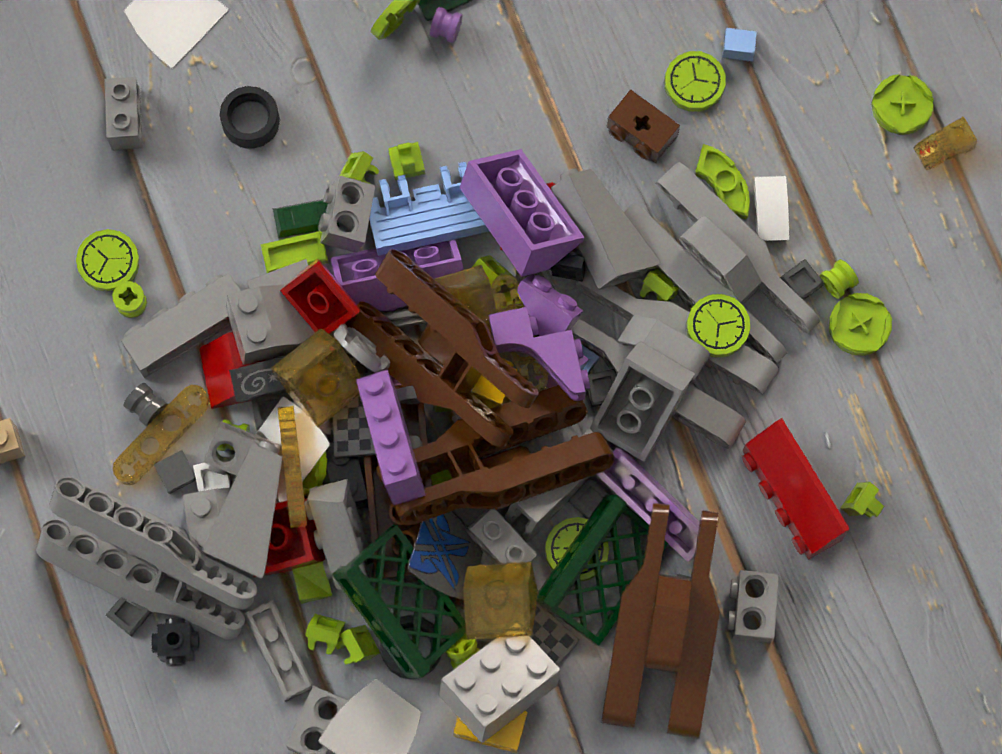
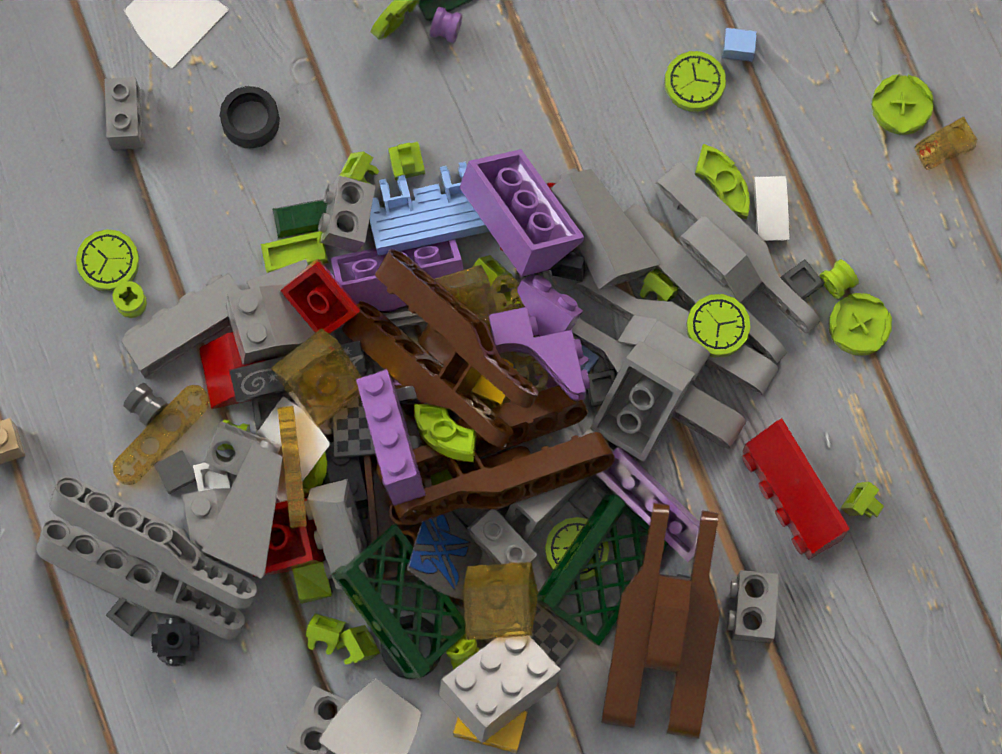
(279, 650): light grey tile -> none
(361, 348): light grey tile -> none
(444, 434): none -> lime tile
(637, 112): reddish brown brick -> none

